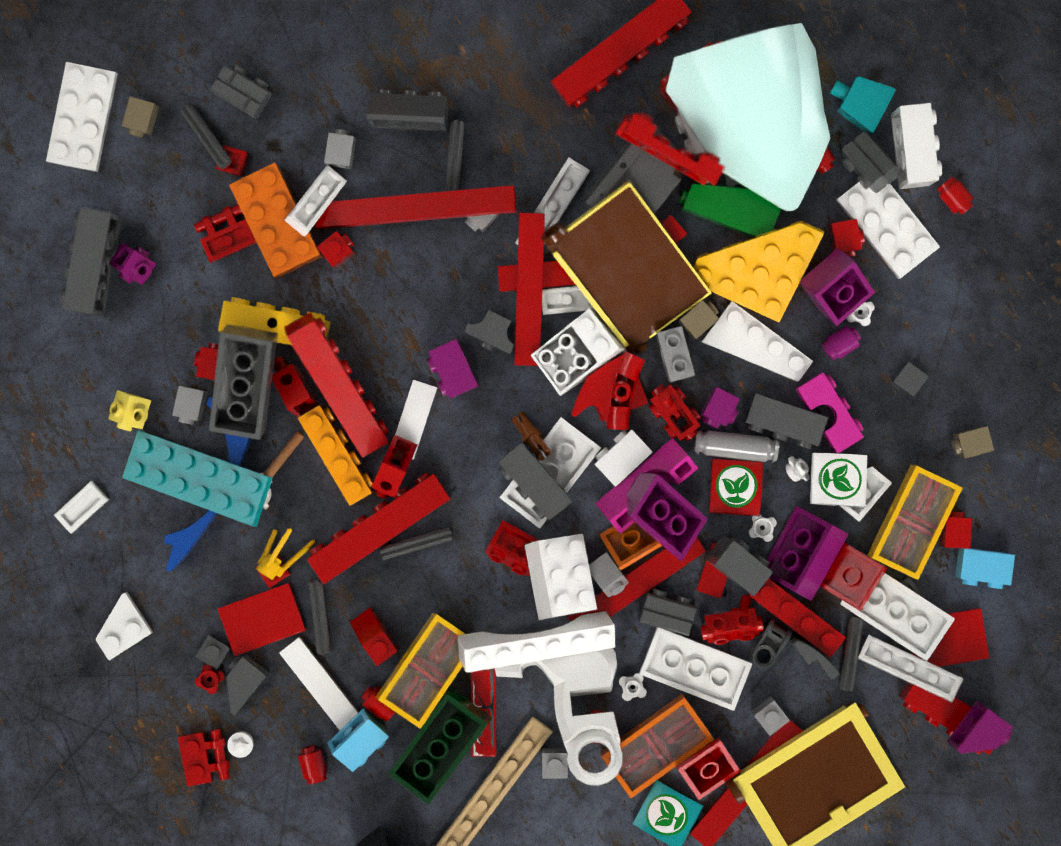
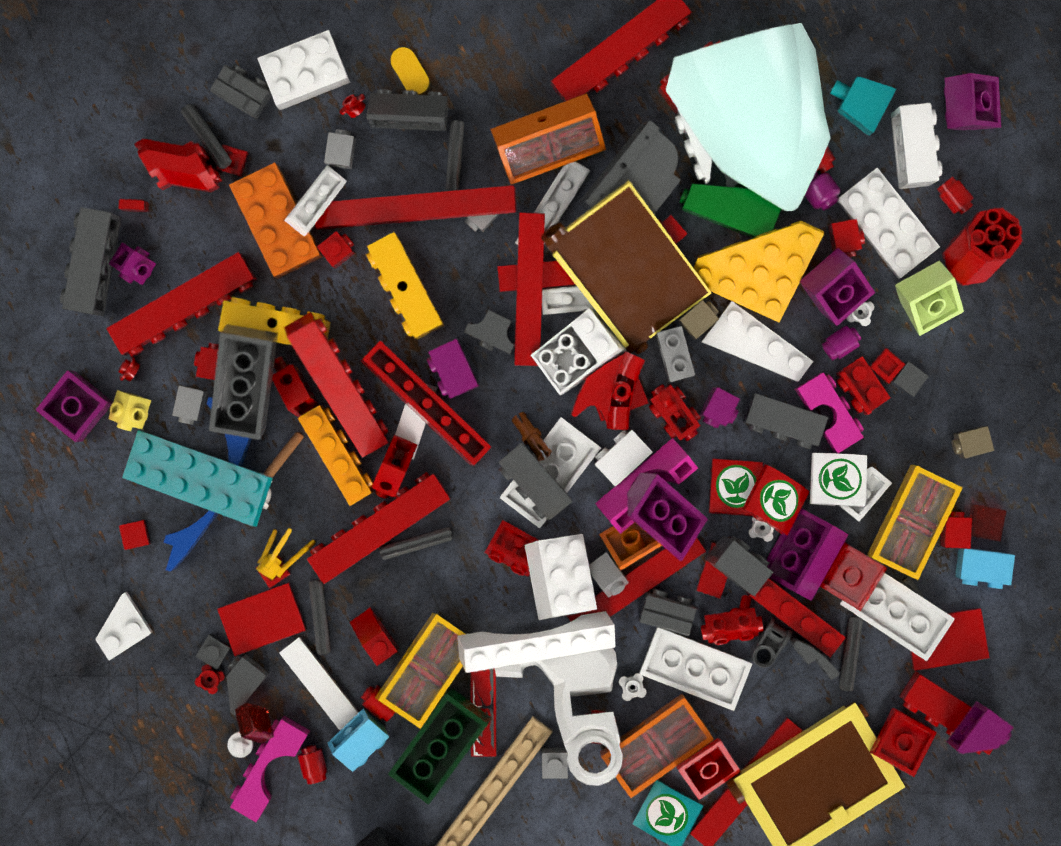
(74, 406): none -> magenta brick
(81, 117): white plate -> none
(81, 507): white tile -> none
(128, 369): none -> red plate
(133, 205): none -> red tile
(134, 534): none -> red tile
(140, 117): dark tan brick -> none
(178, 165): none -> red brick
(182, 304): none -> red brick
(196, 757): red plate -> none
(228, 240): red plate -> none
(254, 723): none -> clear red piece
(254, 795): none -> dark pink arch
(303, 70): none -> white brick
(353, 105): none -> red plate
(396, 270): none -> yellow brick
(409, 70): none -> yellow tile
(425, 403): none -> red brick
(548, 139): none -> brick
(639, 132): red piece -> none
(736, 446): light grey axle -> none
(770, 715): light grey brick -> none
(776, 499): none -> slope
(797, 469): white plate -> none
(822, 191): none -> magenta head
(862, 386): none -> red bracket
(869, 162): dark grey brick -> none
(887, 365): none -> red tile
(903, 742): none -> red tile
(910, 668): white tile -> none
(930, 297): none -> yellowish green slope
(972, 102): none -> magenta slope
(982, 246): none -> red brick
(987, 522): none -> clear red piece

